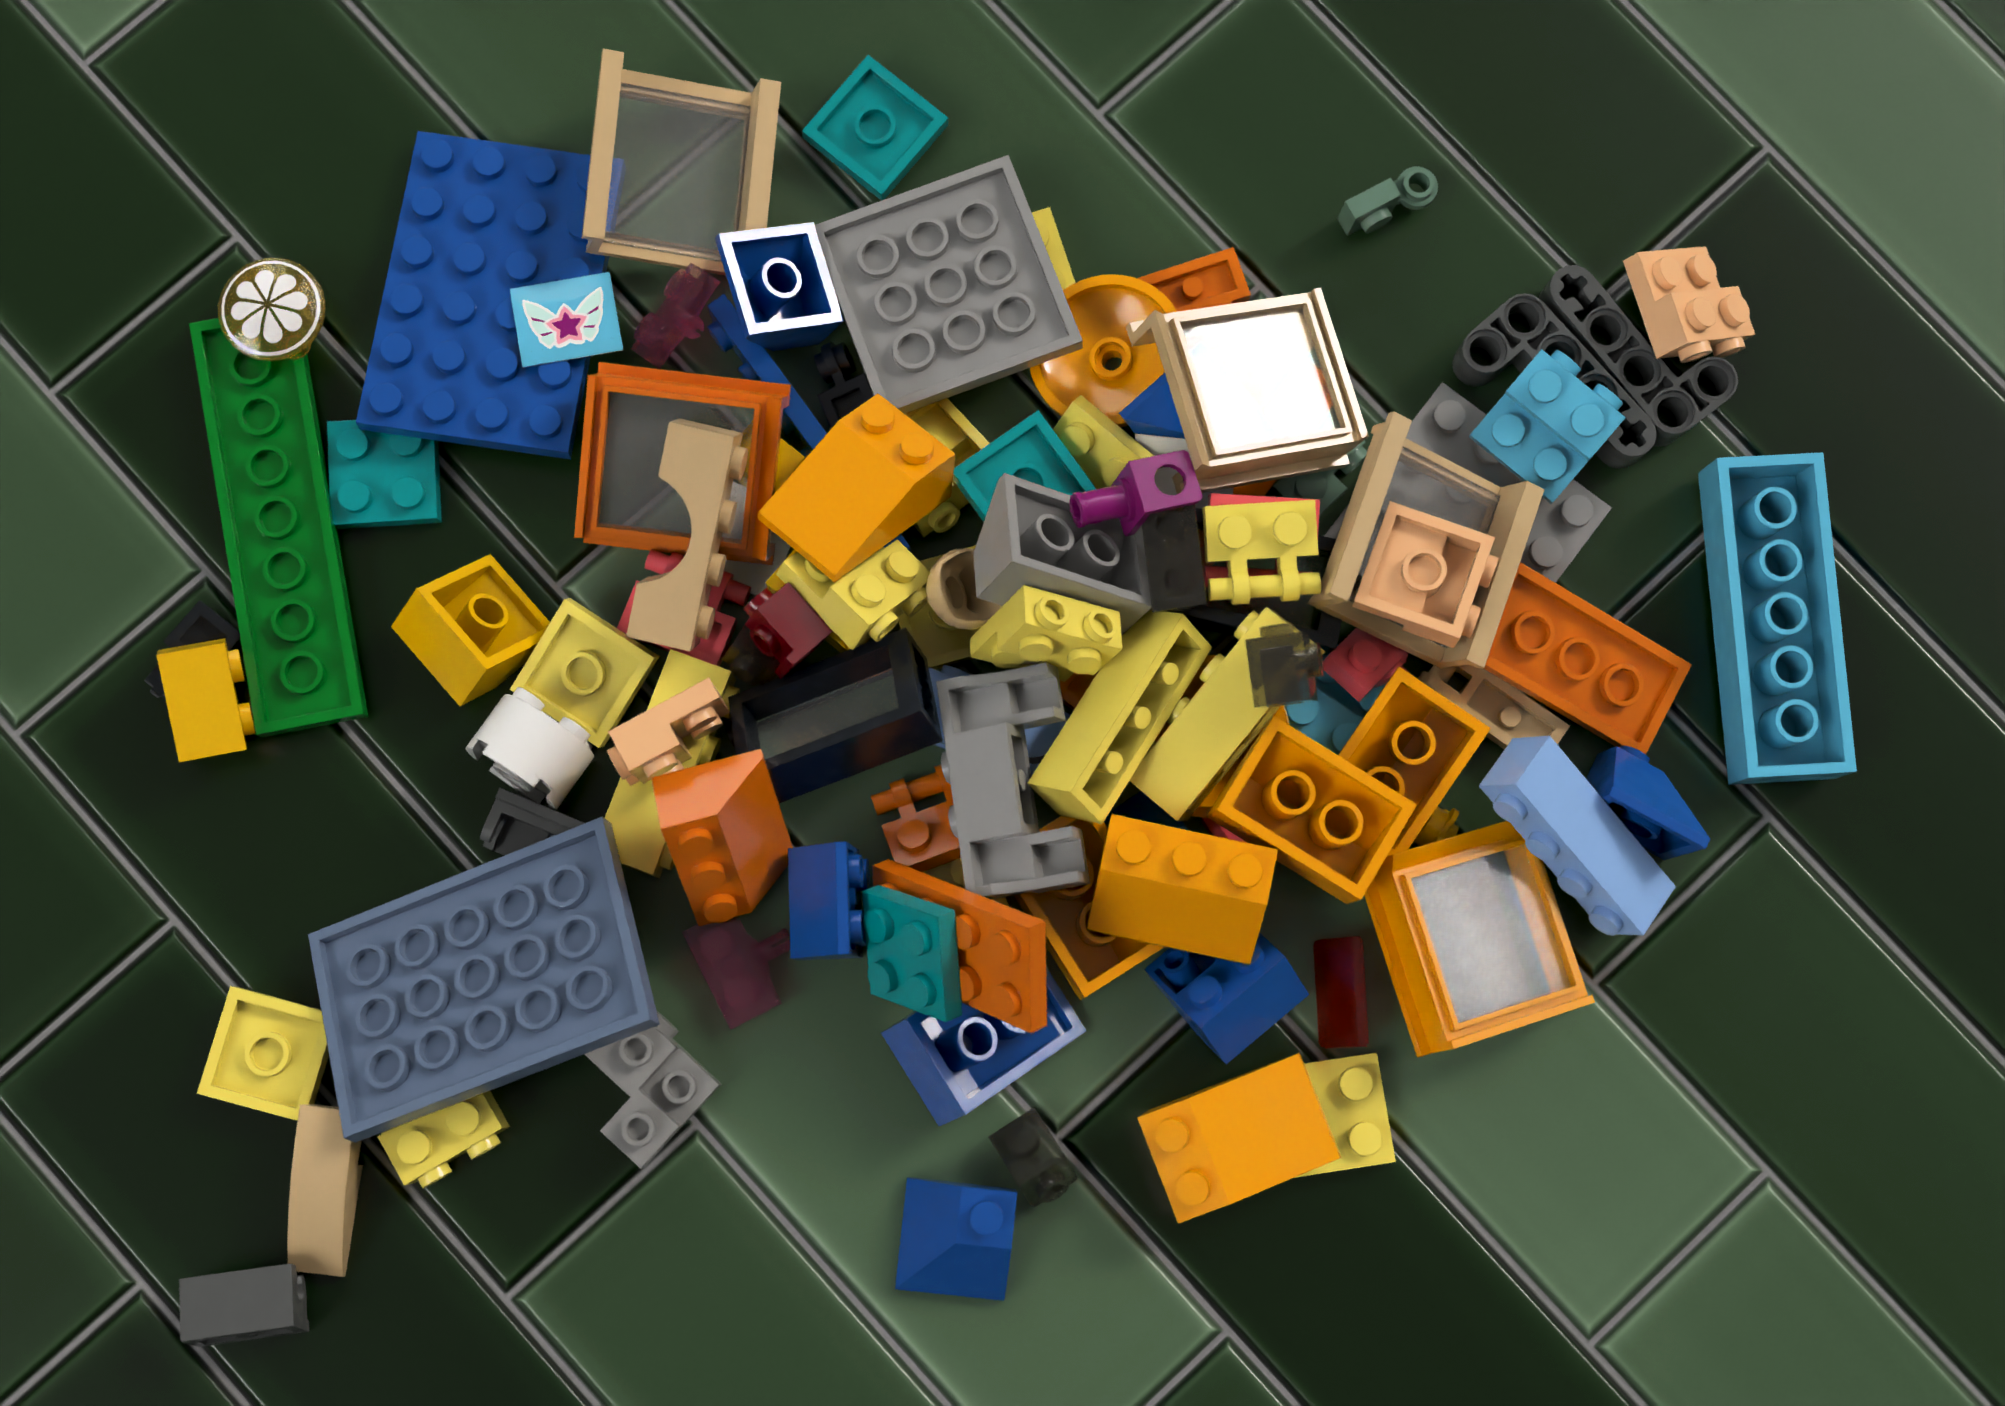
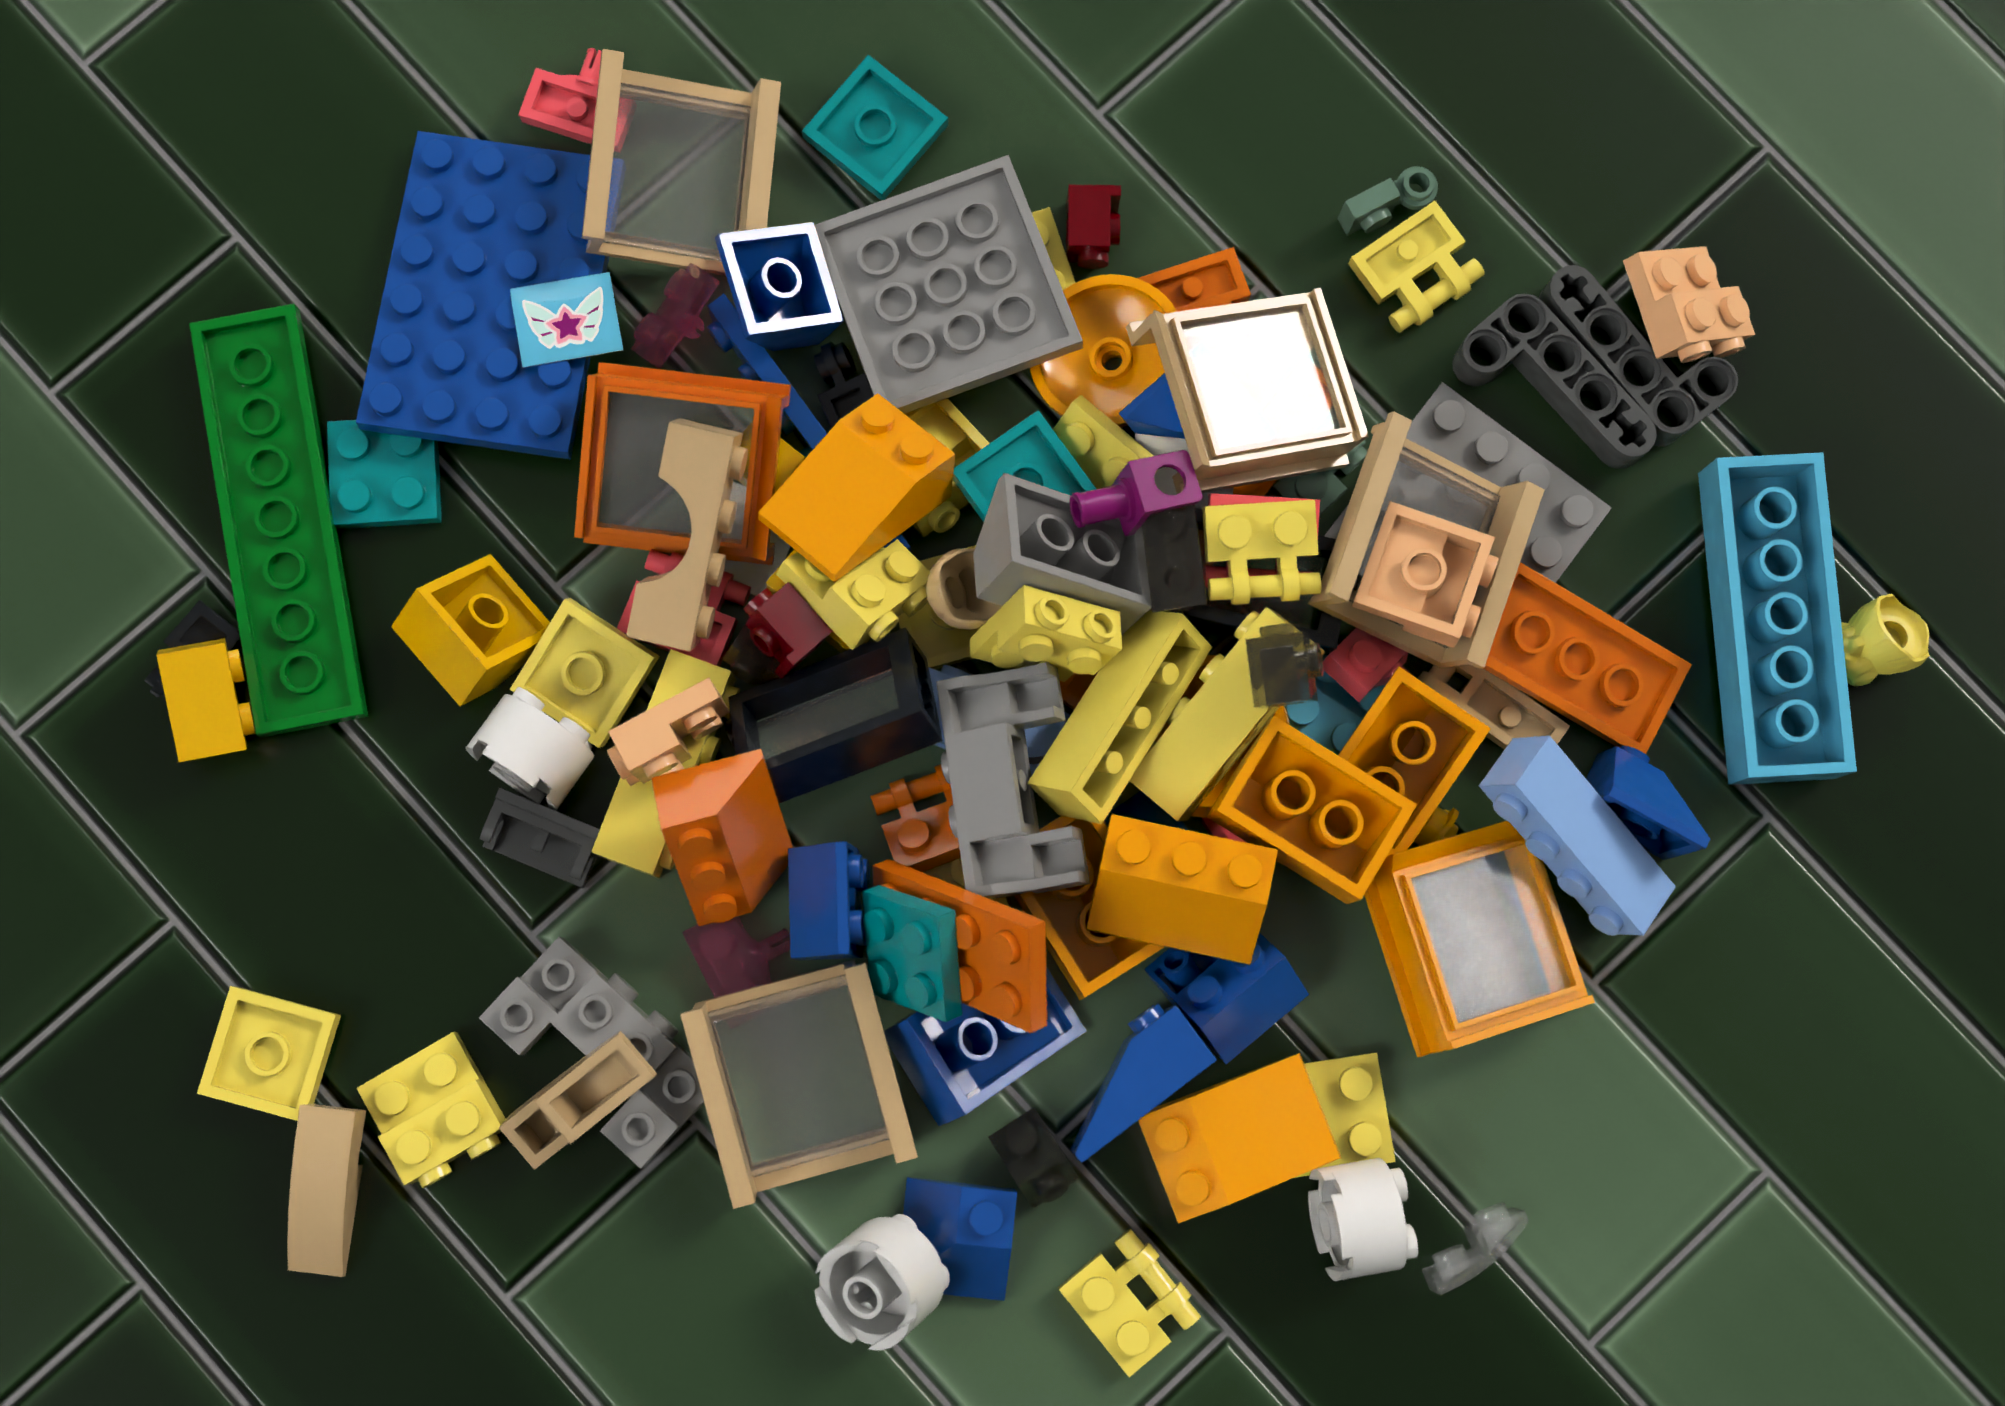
(242, 1305): dark grey hinge -> none
(272, 309): dish -> none
(481, 980): sand blue plate -> none
(564, 101): none -> coral plate
(577, 1099): none -> tan slope
(797, 1079): none -> clear piece
(880, 1282): none -> white brick
(1092, 224): none -> dark red brick
(1115, 1312): none -> light yellow plate
(1146, 1070): none -> blue slope
(1341, 992): clear red slope -> none
(1361, 1218): none -> white brick
(1406, 254): none -> light yellow plate
(1489, 1238): none -> clear slope
(1549, 423): medium azure plate -> none
(1883, 640): none -> light yellow hair

